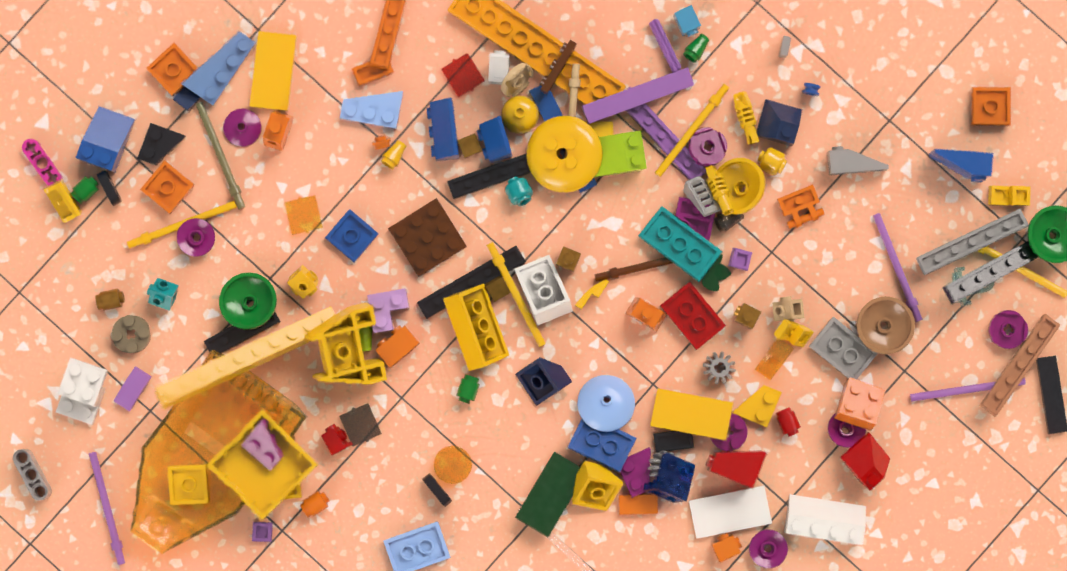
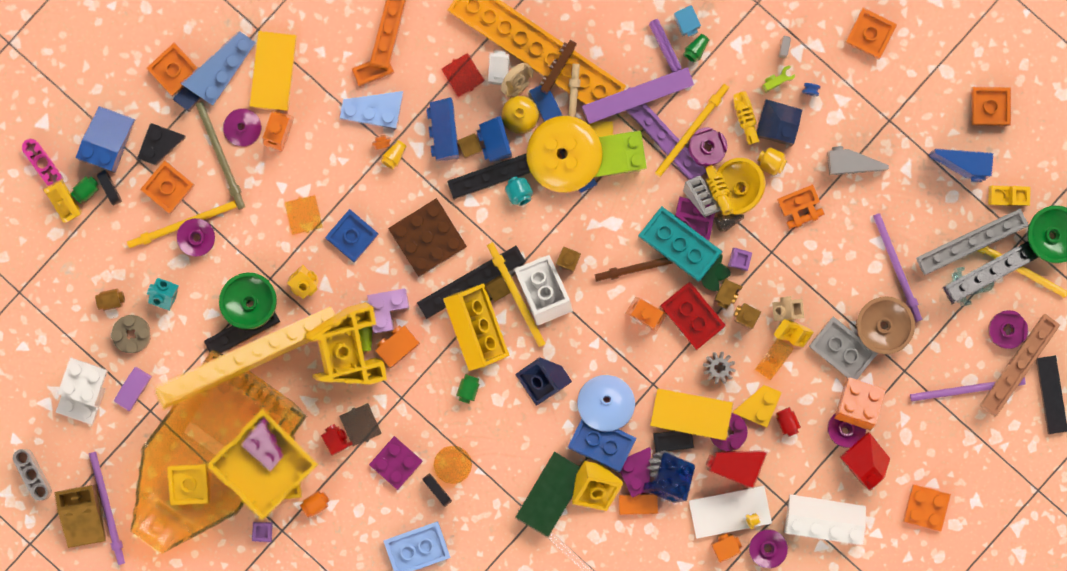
(80, 515): none -> pearl gold slope
(396, 462): none -> magenta plate
(596, 290): yellow slope -> none
(727, 293): none -> pearl gold brick
(752, 520): none -> yellow piece
(773, 81): none -> lime plate
(871, 33): none -> orange plate
(926, 507): none -> orange plate

